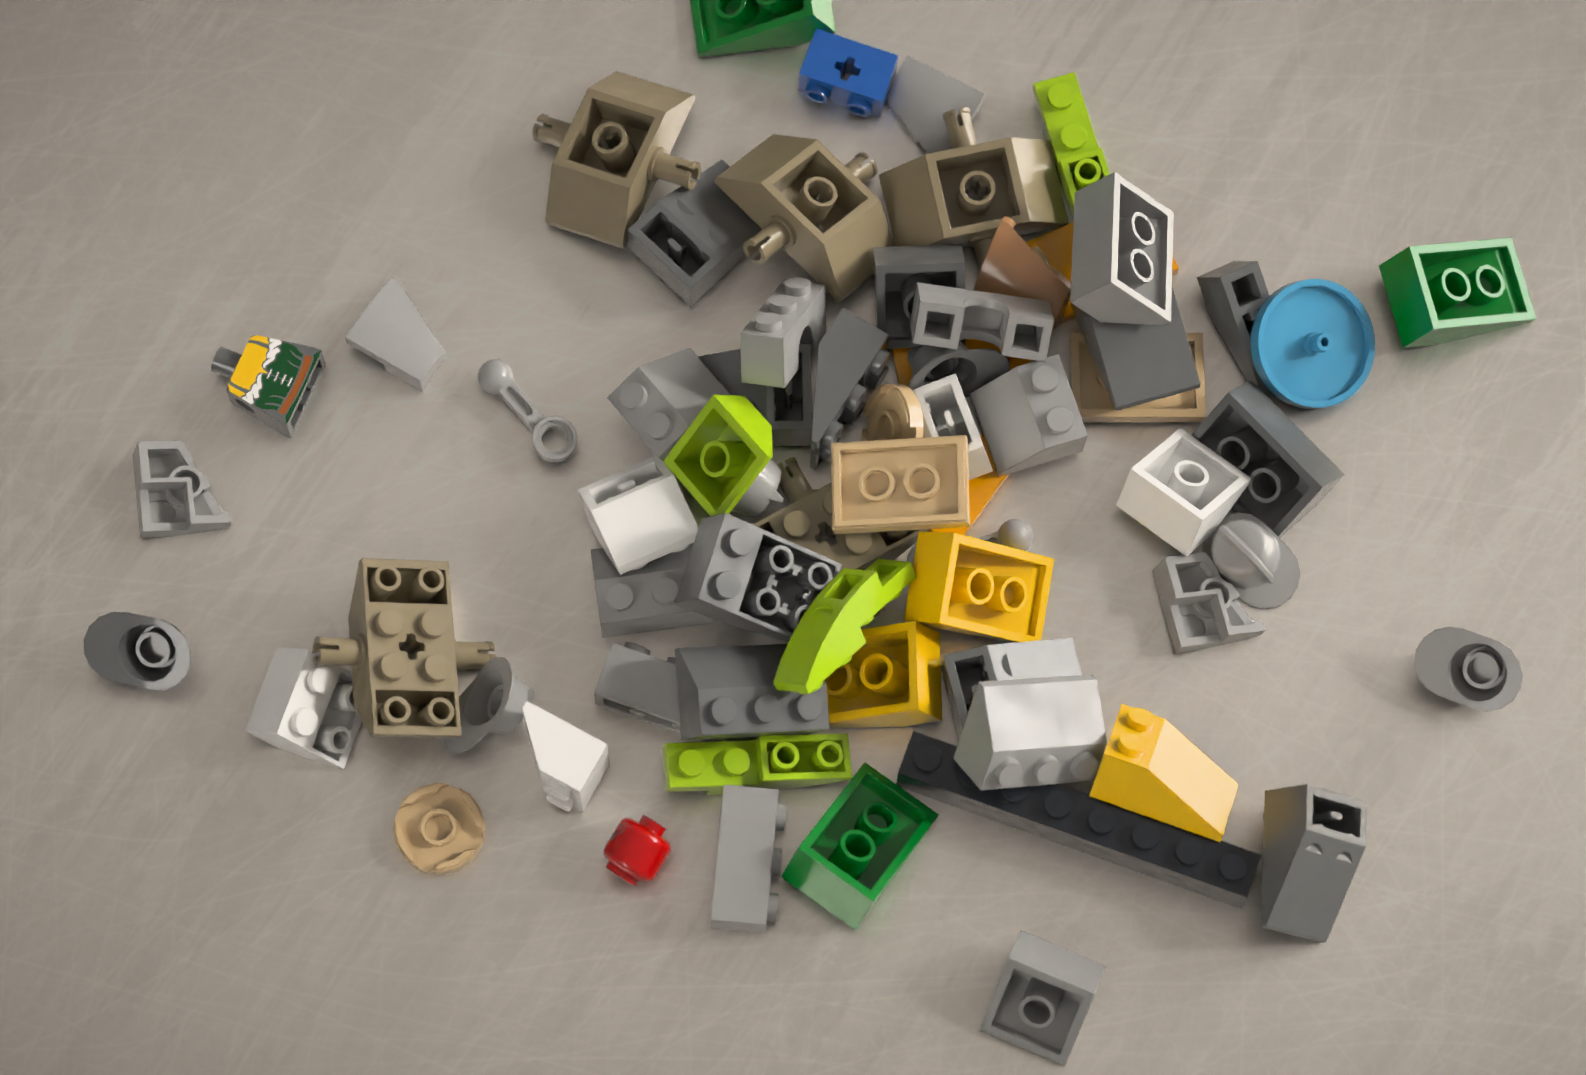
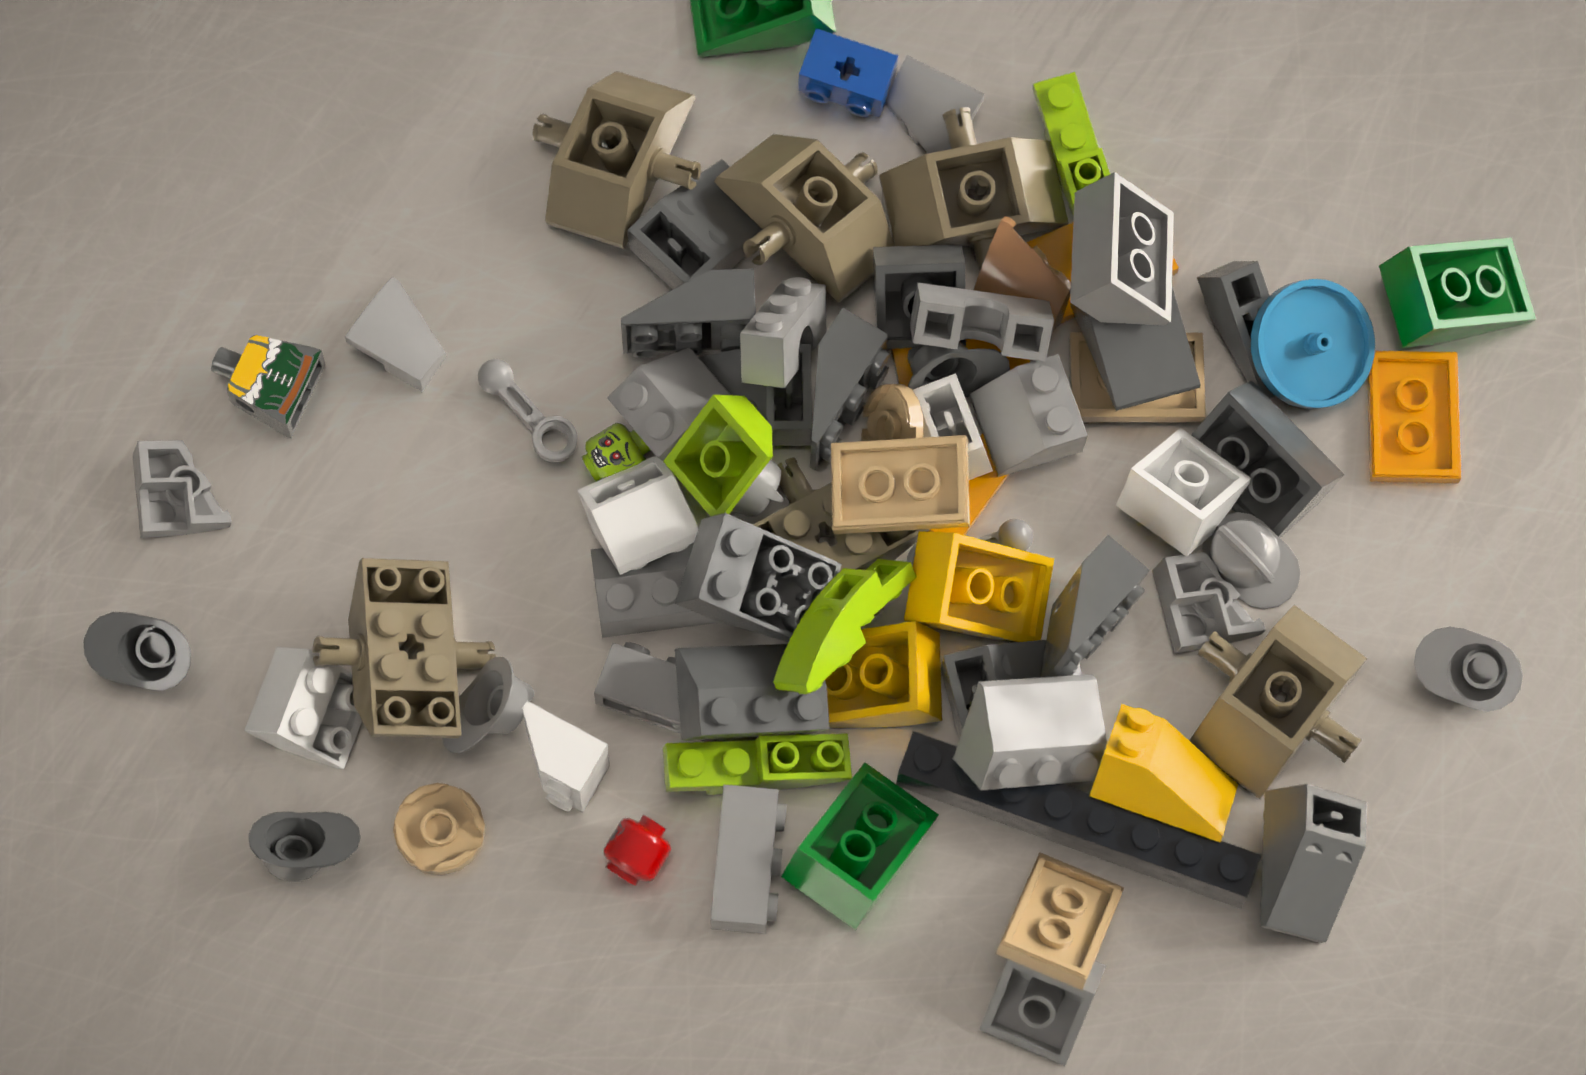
(303, 843): none -> dark grey piece
(613, 451): none -> lime head
(696, 315): none -> dark grey slope
(1060, 921): none -> tan tile
(1091, 607): none -> slope
(1254, 733): none -> dark tan slope
(1414, 417): none -> light orange tile

